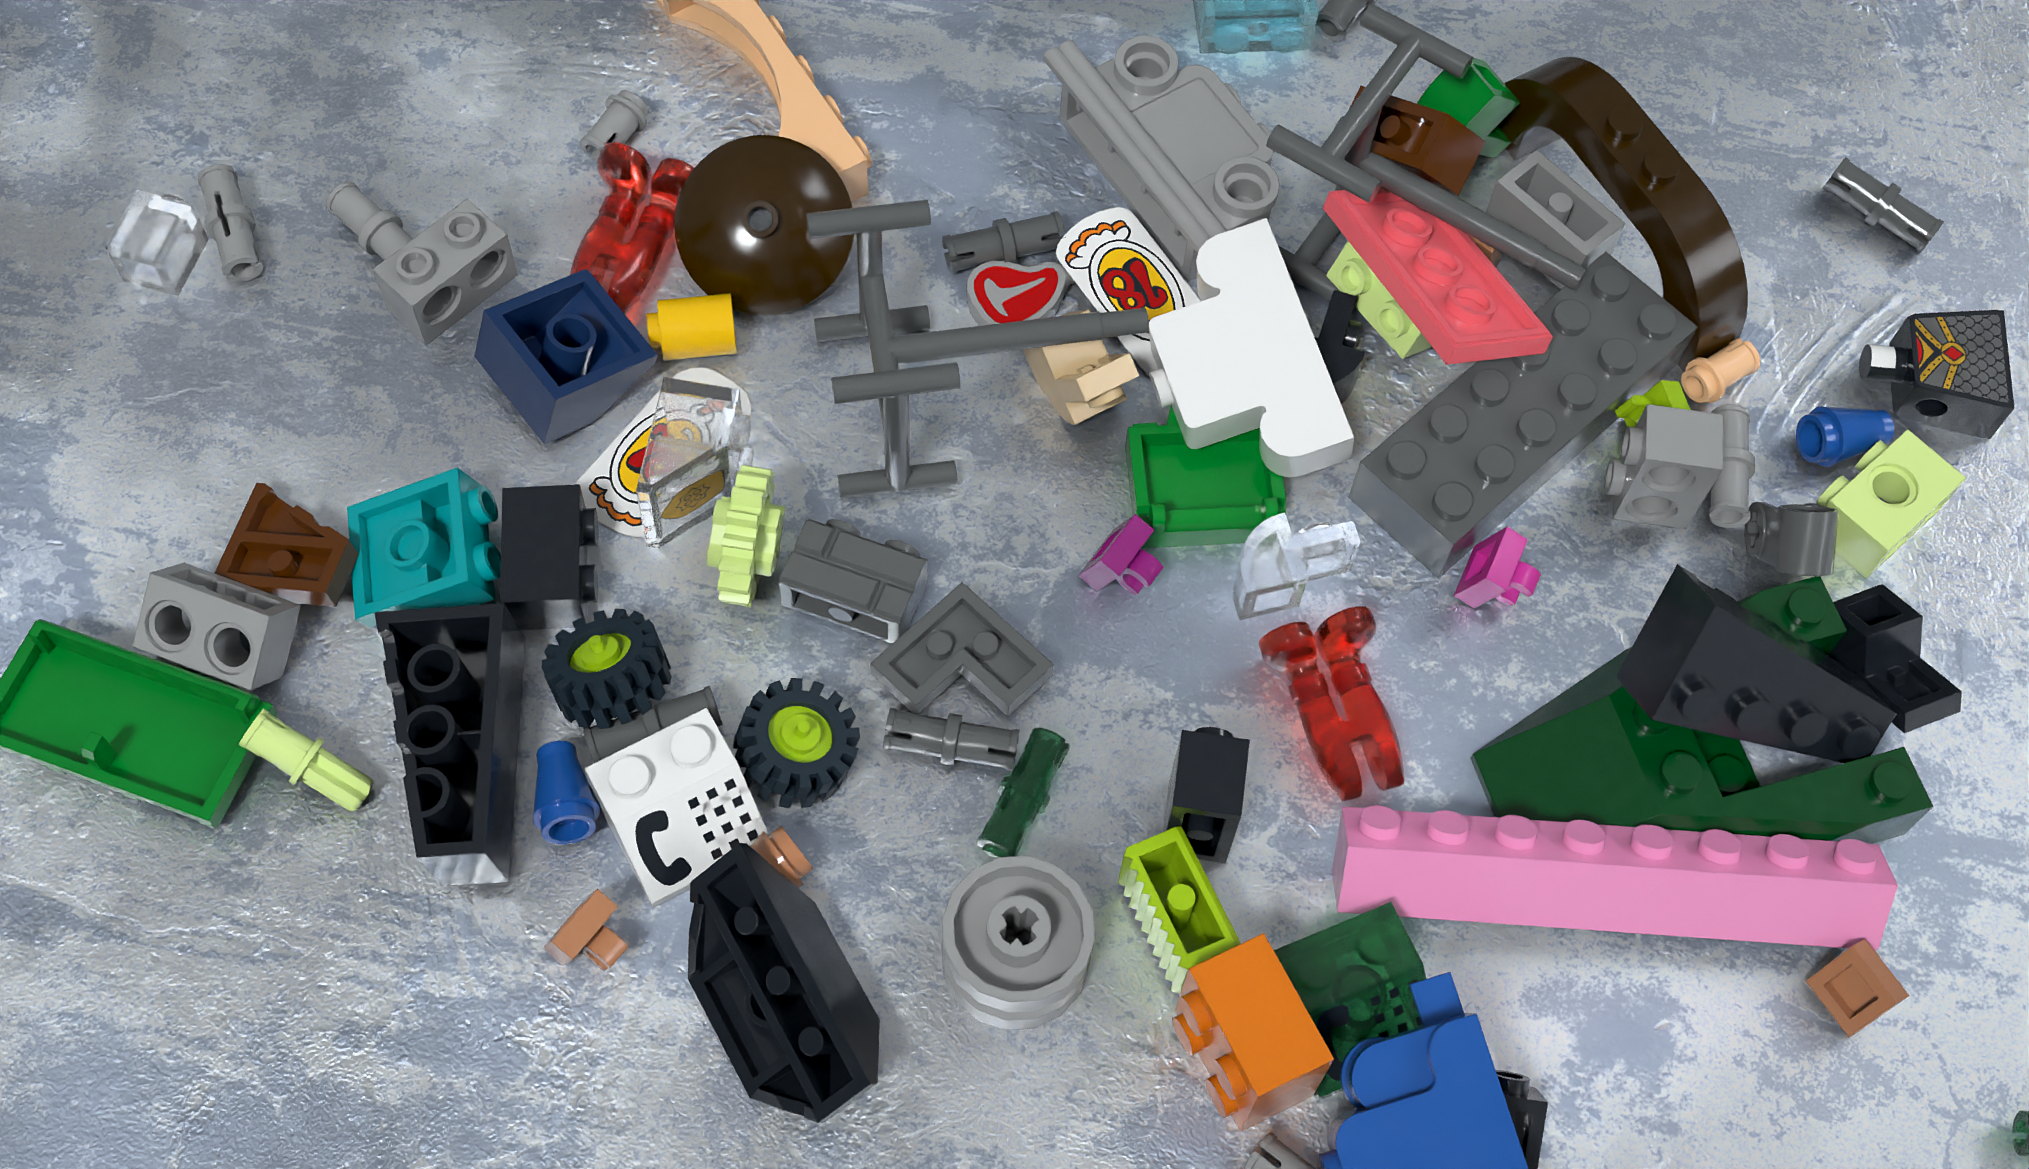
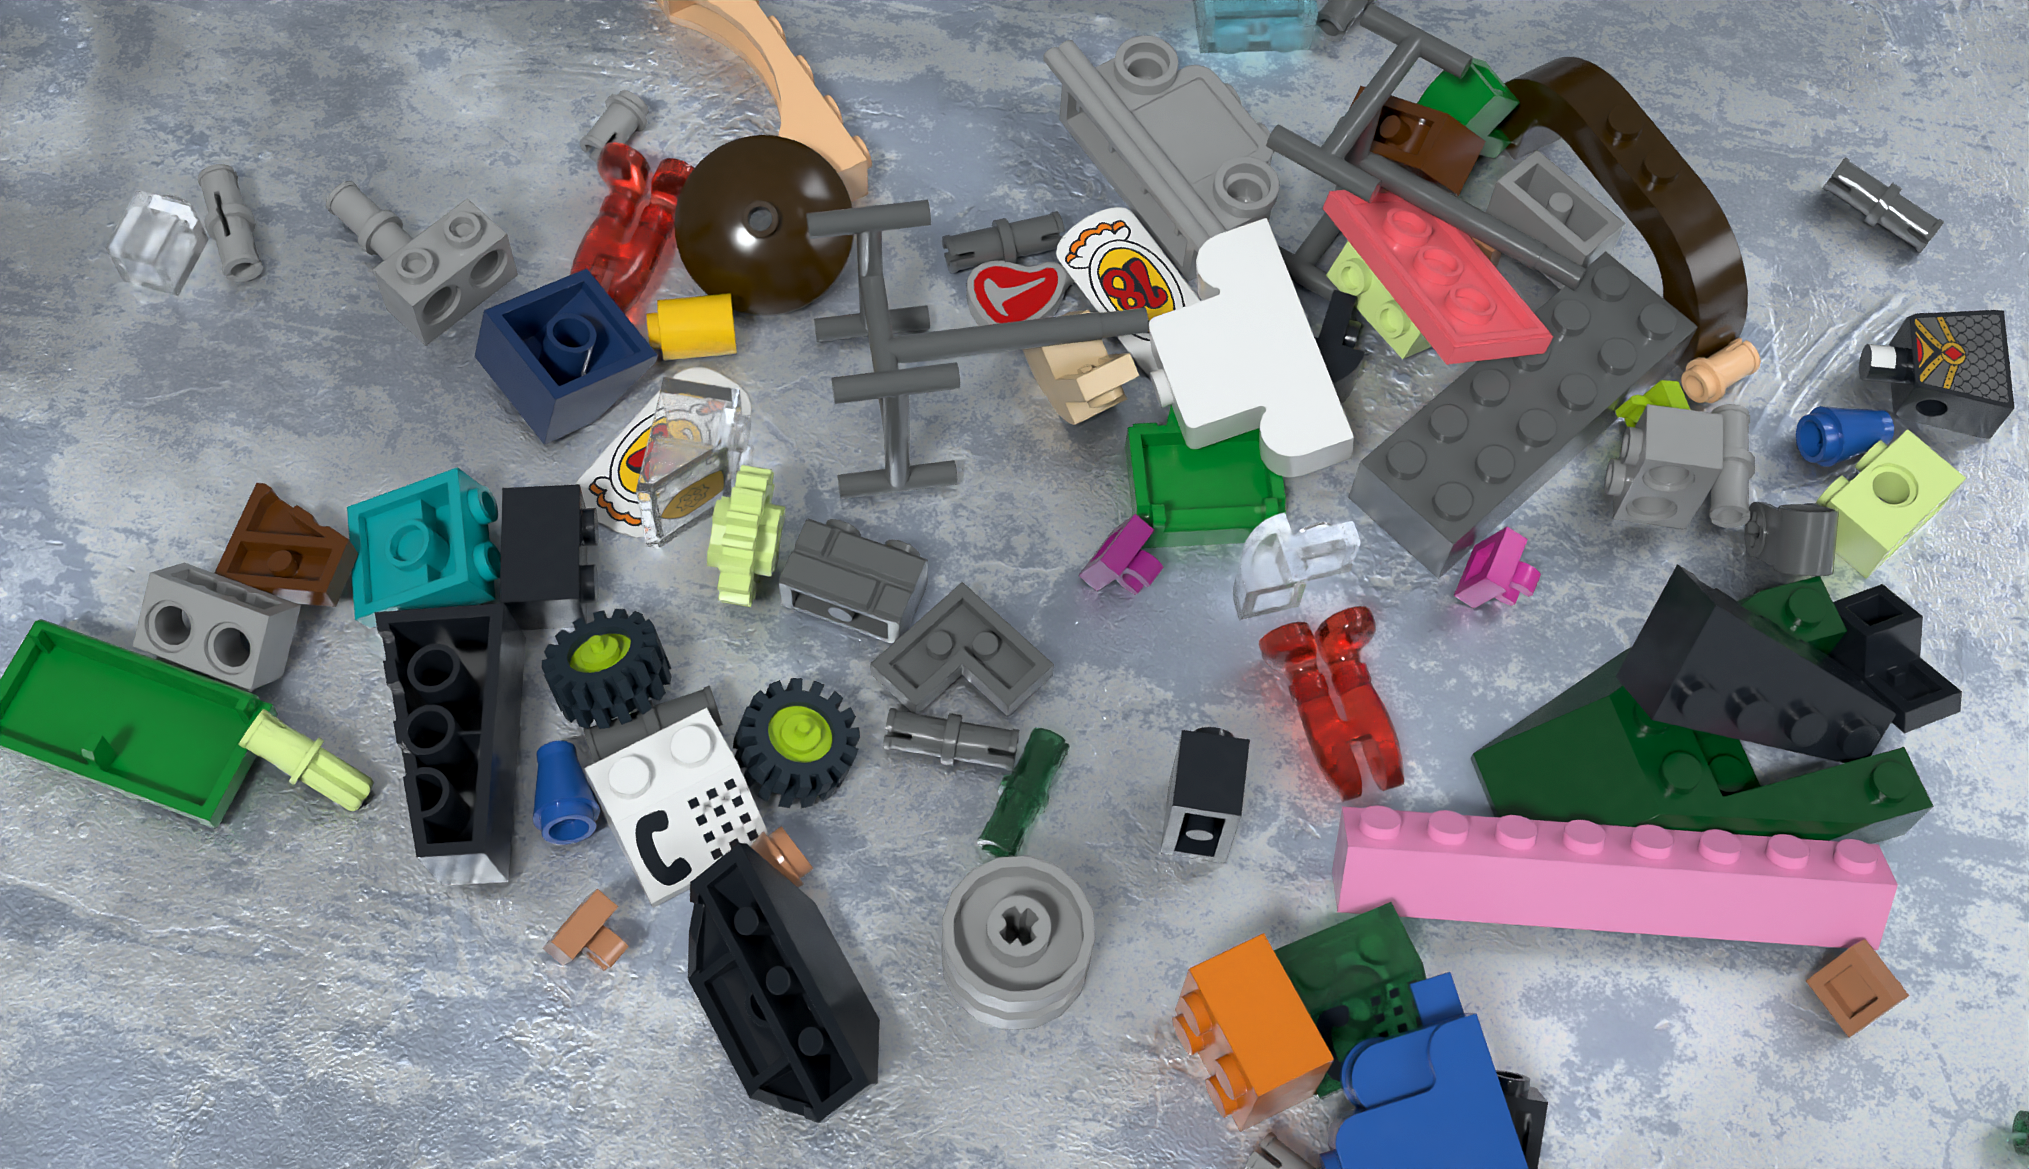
(1175, 903): lime brick -> none

